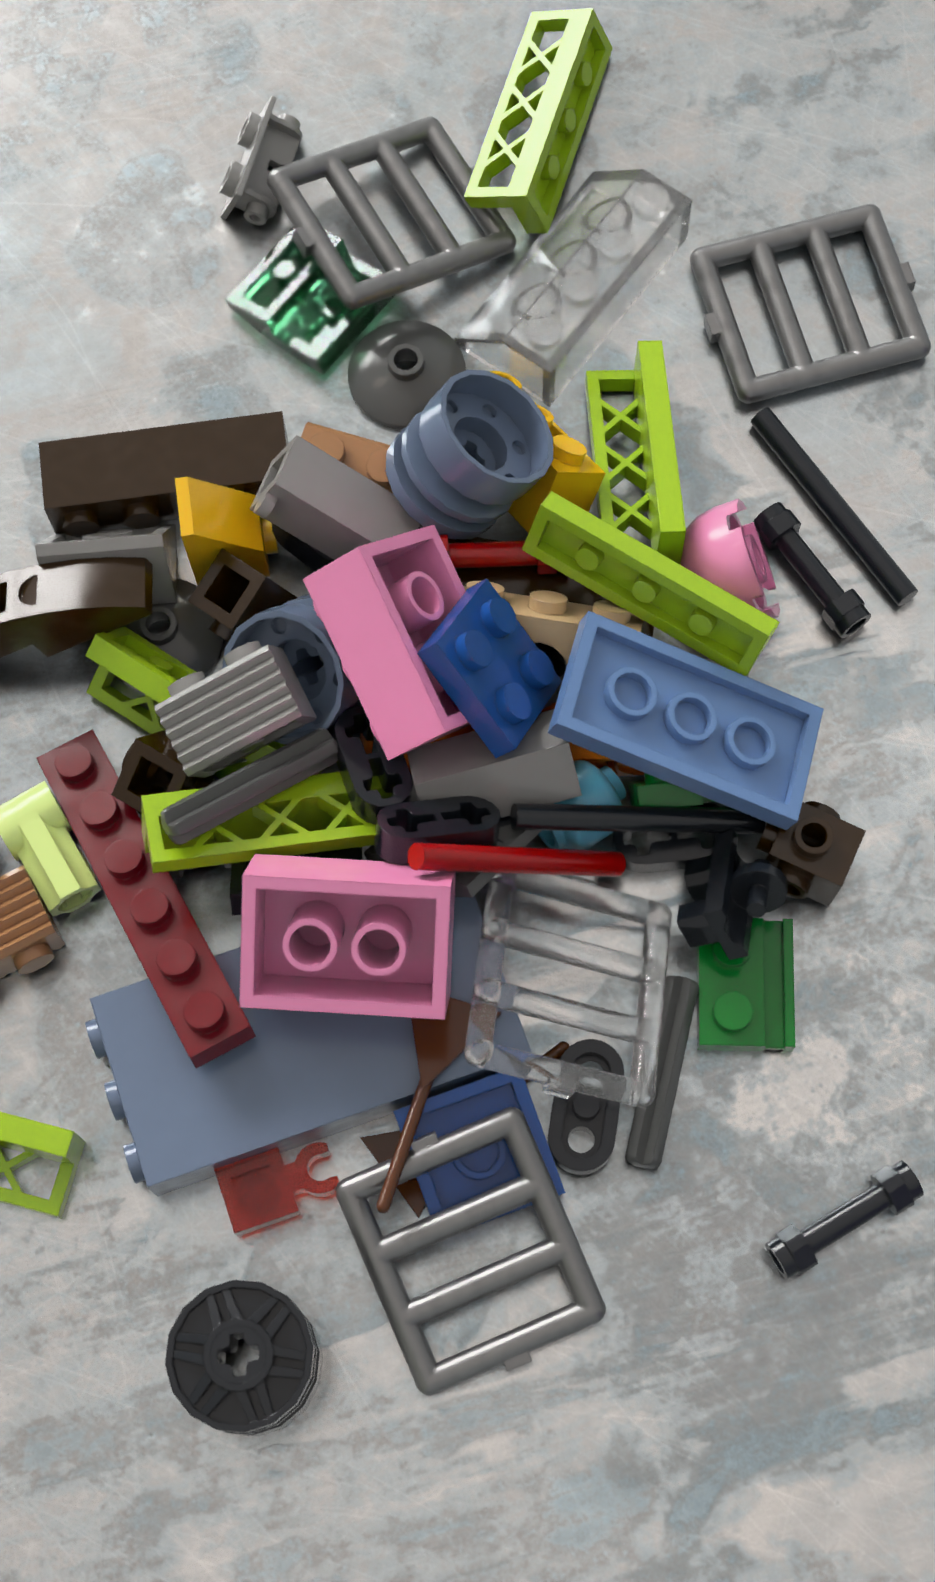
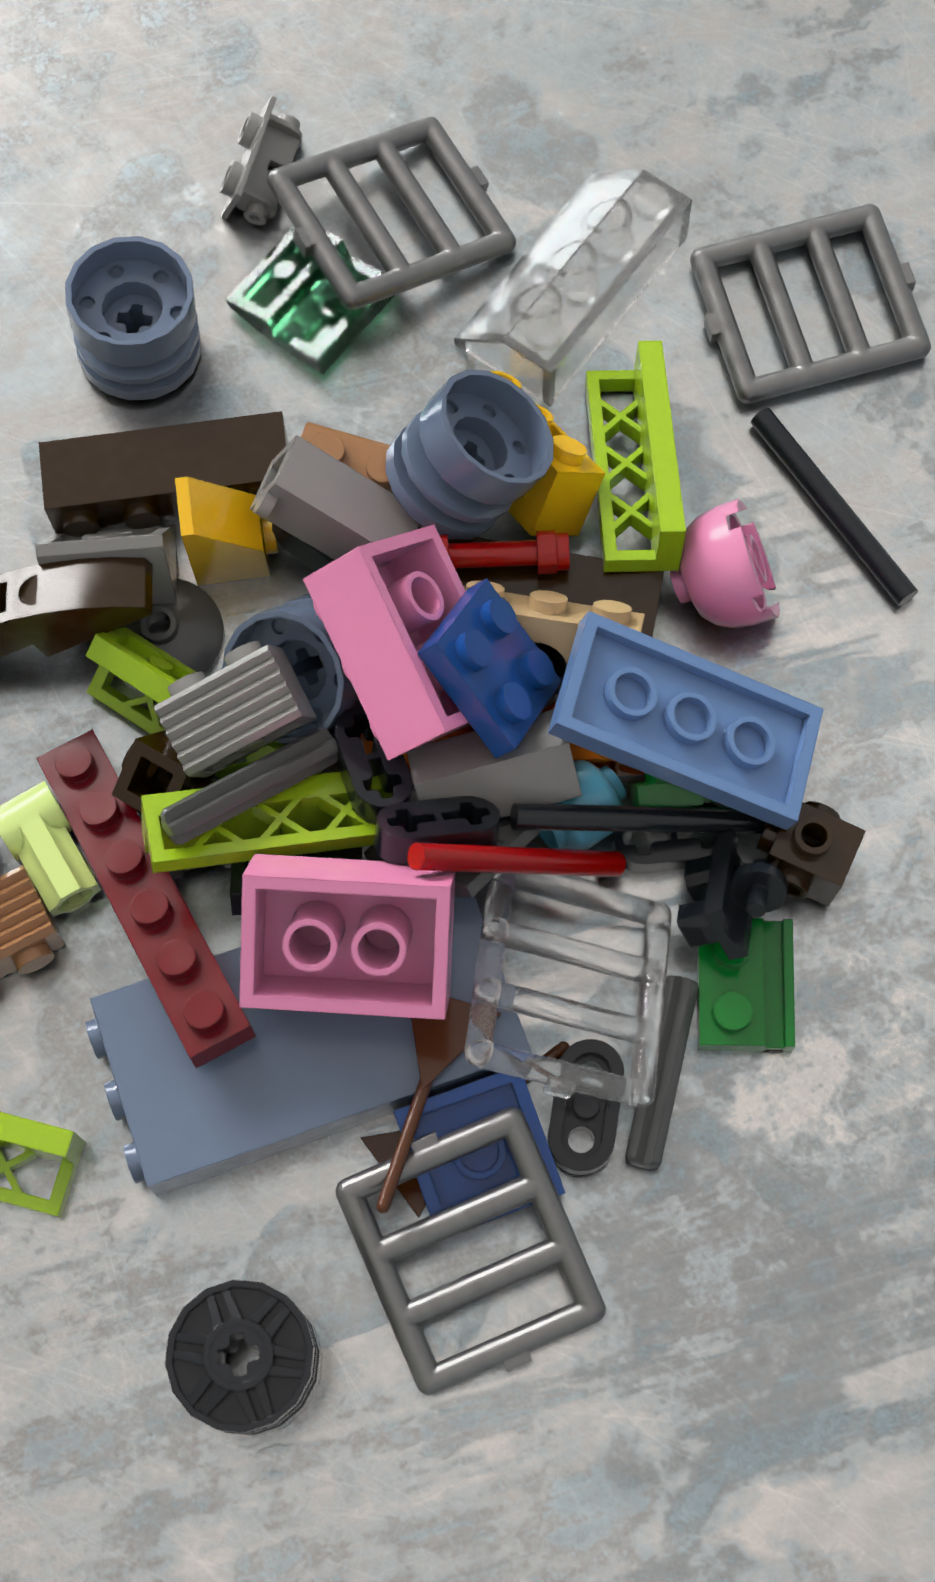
(133, 317): none -> sand blue wheel
(235, 593): dark brown brick -> none
(264, 1188): clear red plate -> none
(394, 394): dark grey dish -> none
(557, 115): lime fence -> none
(648, 584): lime fence -> none
(843, 610): black bar -> none
(893, 1189): black bar -> none

